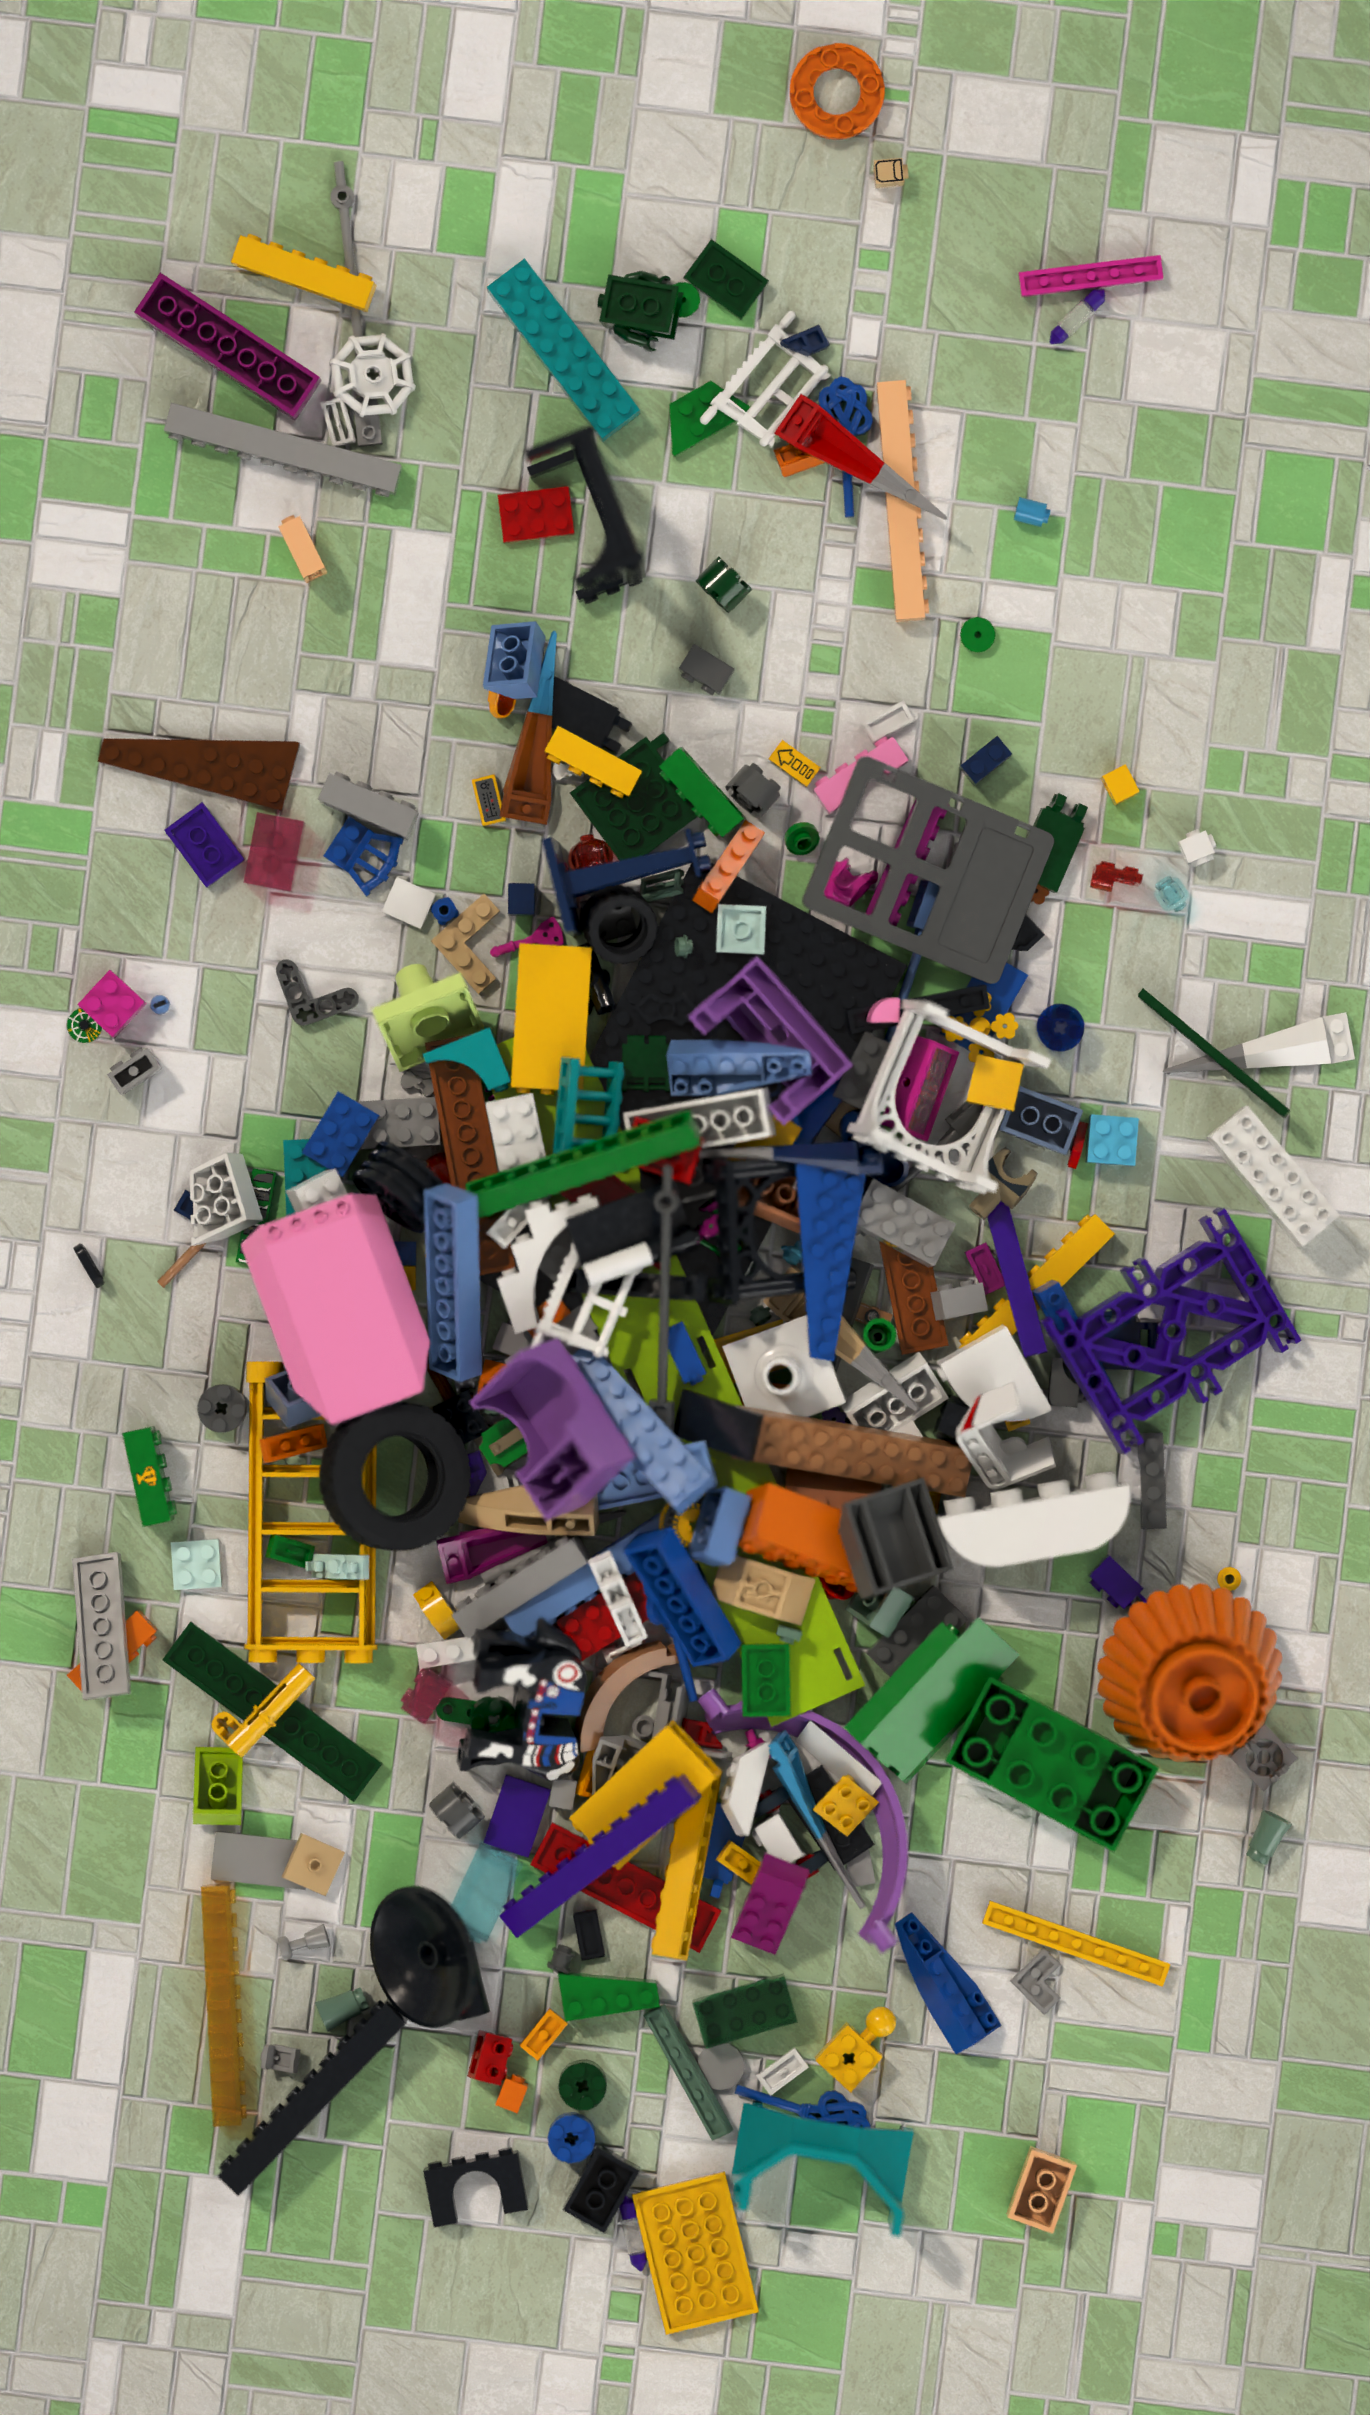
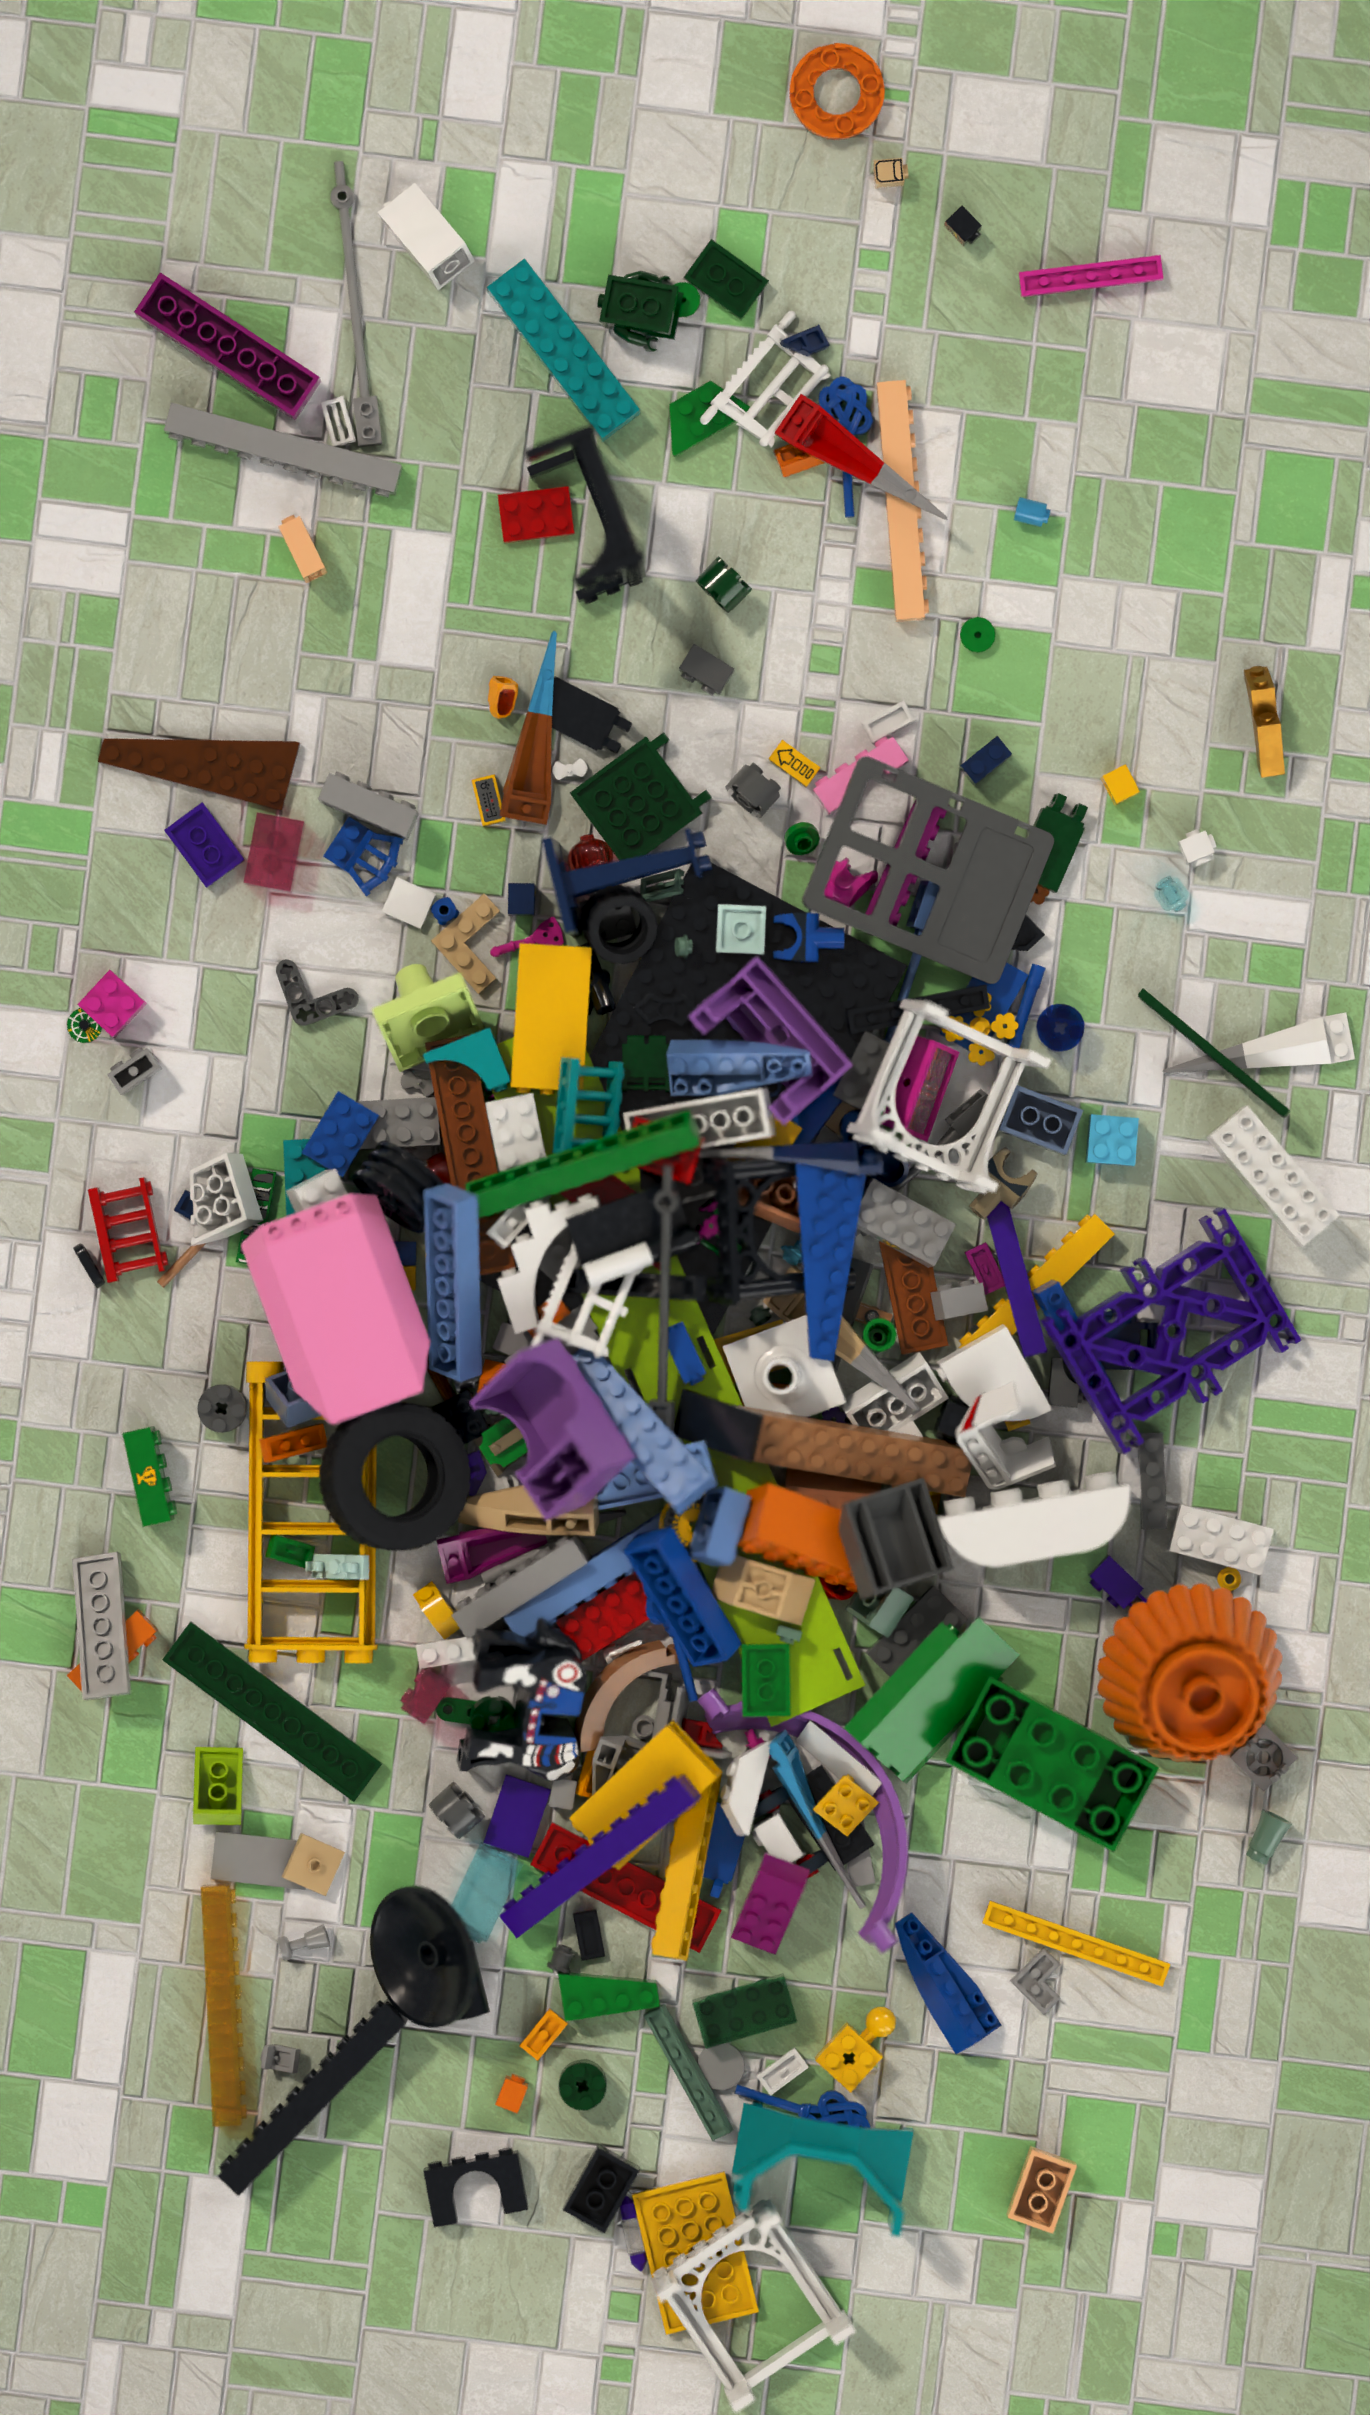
(105, 1222): none -> red fence
(162, 1009): medium blue hinge -> none
(196, 1564): light aqua plate -> none
(264, 1715): yellow piece -> none
(304, 273): yellow brick -> none
(341, 2008): sand green plant -> none
(363, 384): white plate -> none
(426, 236): none -> white slope
(490, 2057): red brick -> none
(514, 660): medium blue slope -> none
(564, 2149): blue brick -> none
(592, 761): yellow brick -> none
(617, 1598): white slope -> none
(669, 2287): none -> white arch
(702, 792): green brick -> none
(728, 866): orange arch -> none
(739, 1861): yellow plate -> none
(809, 937): none -> blue connector
(885, 1010): bright pink brick -> none
(963, 226): none -> black brick
(995, 1083): yellow tile -> none
(1032, 985): none -> blue piece
(1077, 317): piece -> none
(1077, 1145): red tile -> none
(1106, 874): clear red plate -> none
(1220, 1539): none -> white brick
(1265, 721): none -> pearl gold arch

